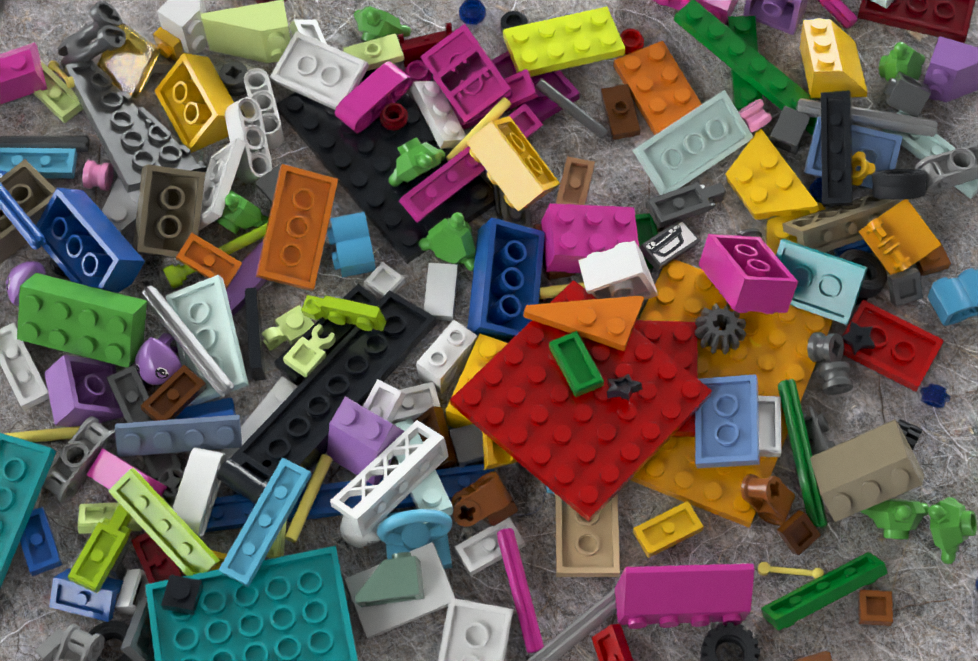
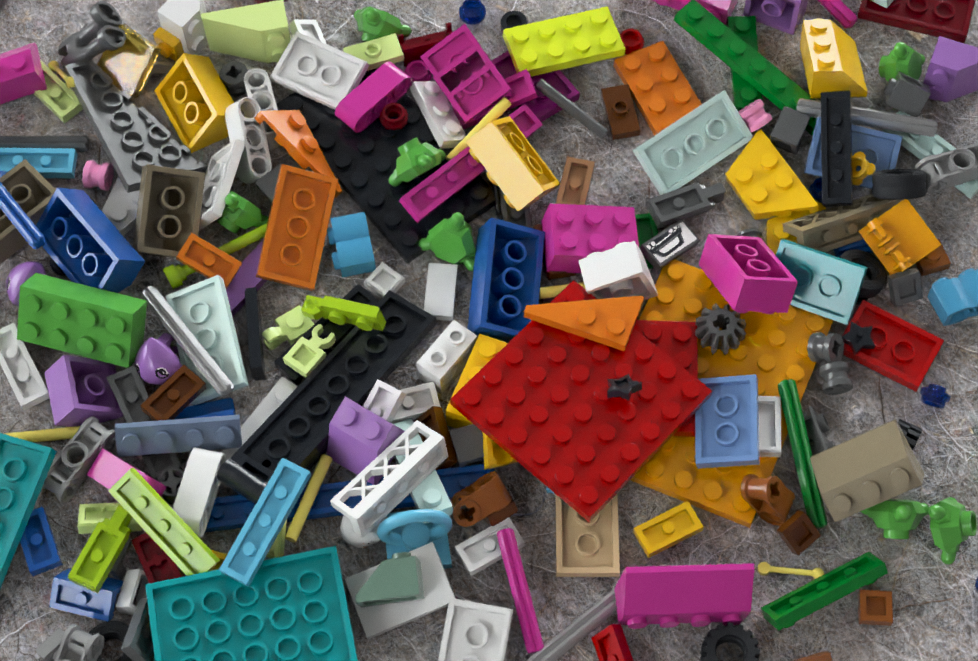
(182, 595): black plate -> none
(298, 140): none -> orange wing
(576, 364): green tile -> none

